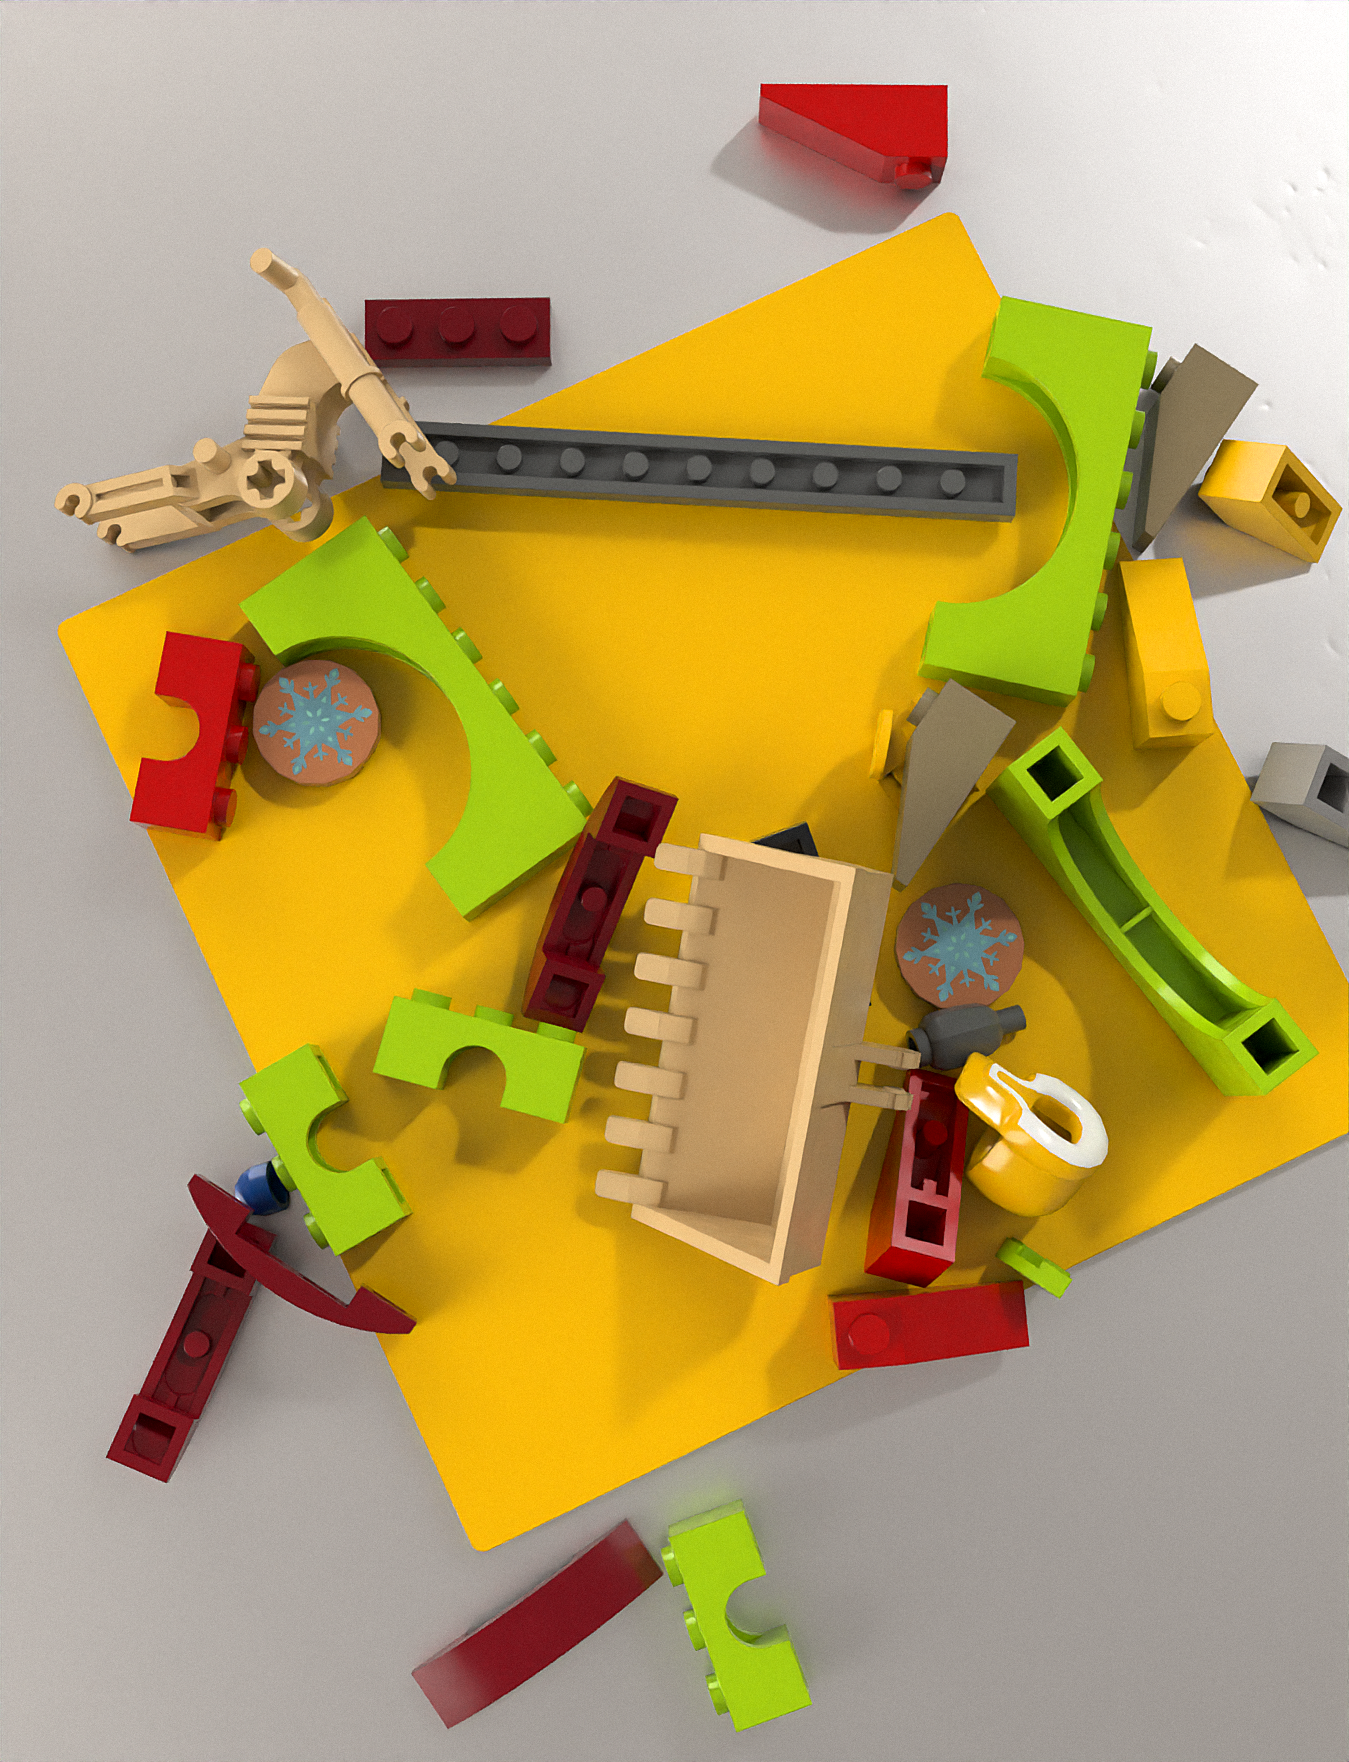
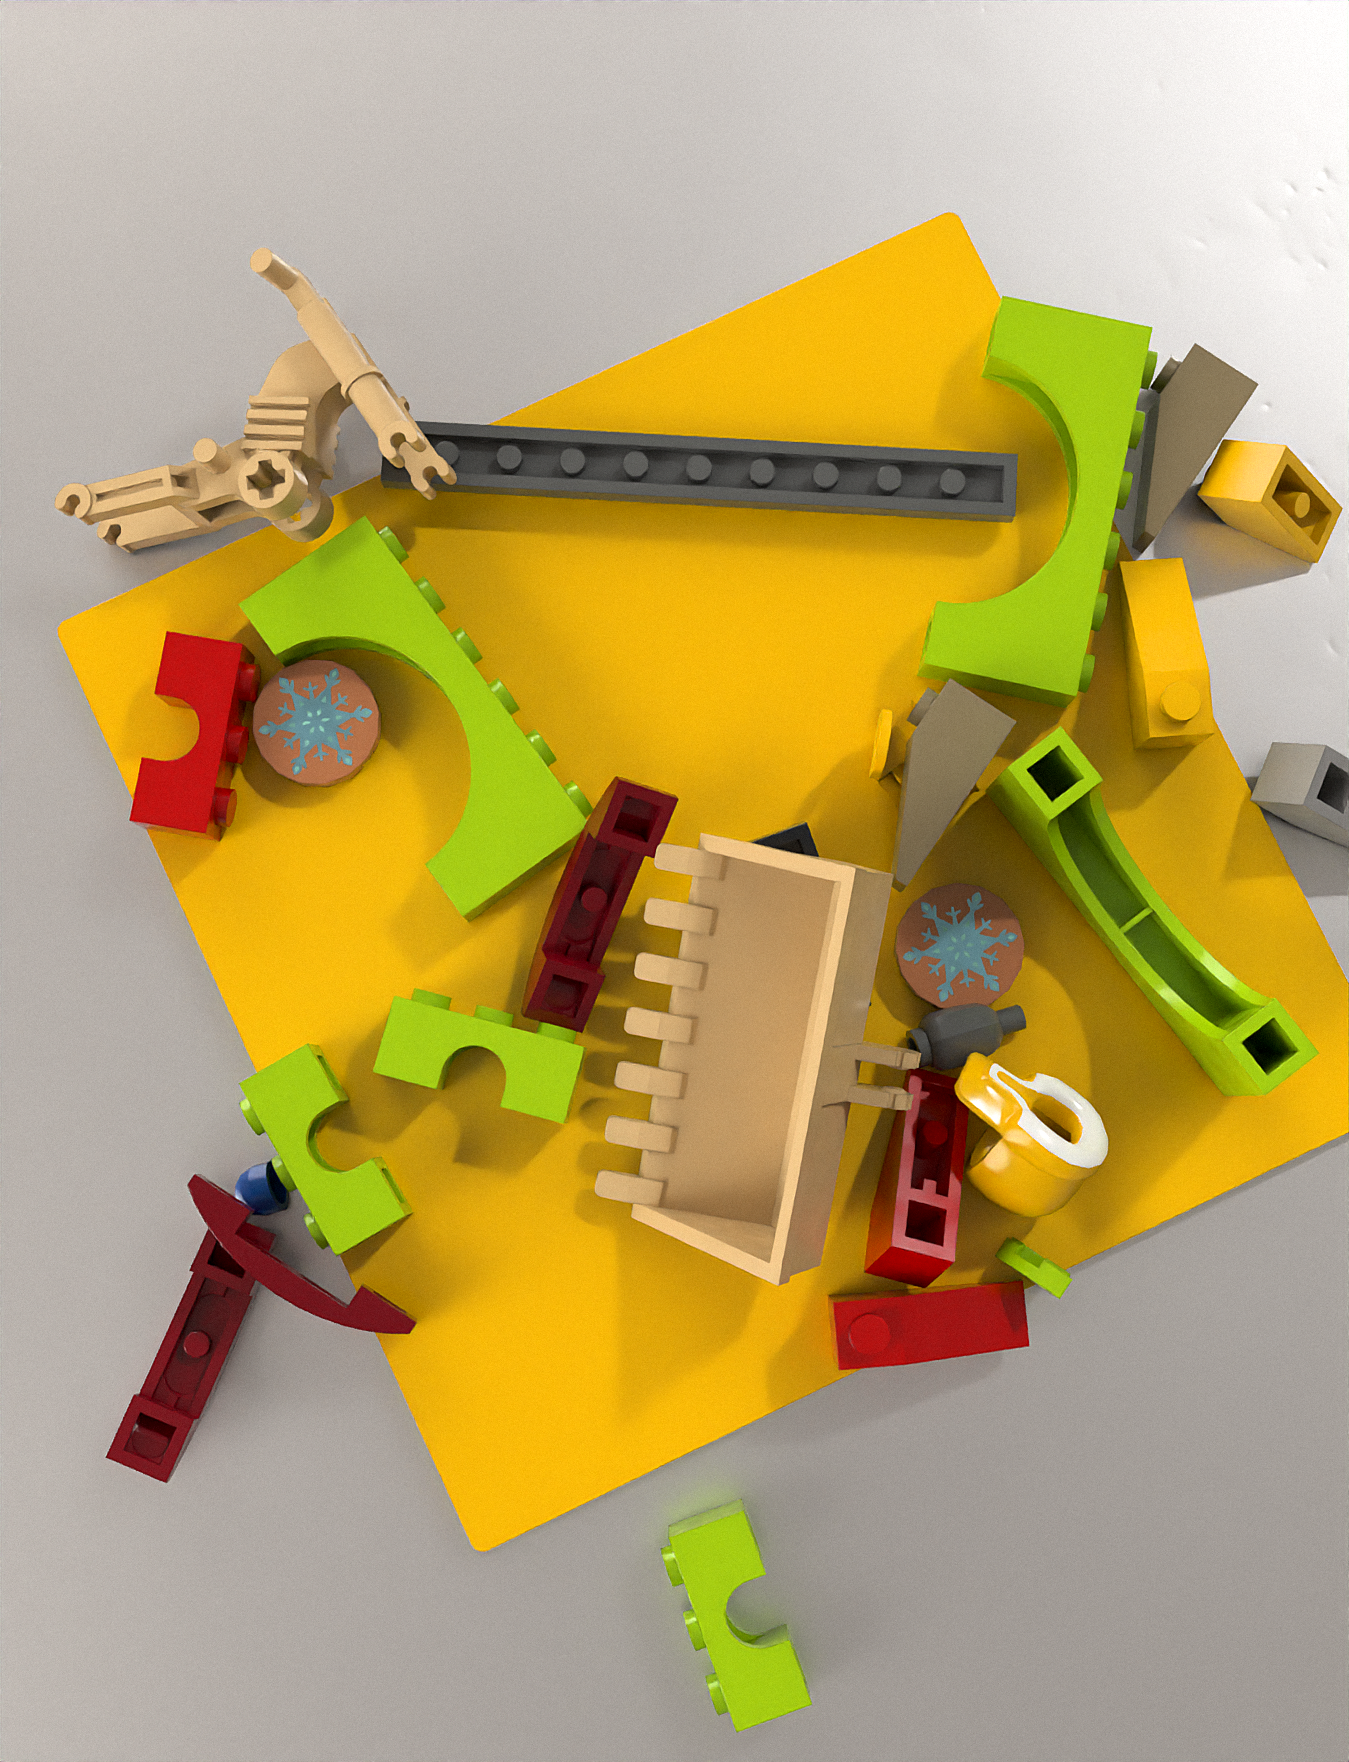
(459, 332): dark red plate -> none
(538, 1626): dark red slope -> none
(872, 128): red slope -> none

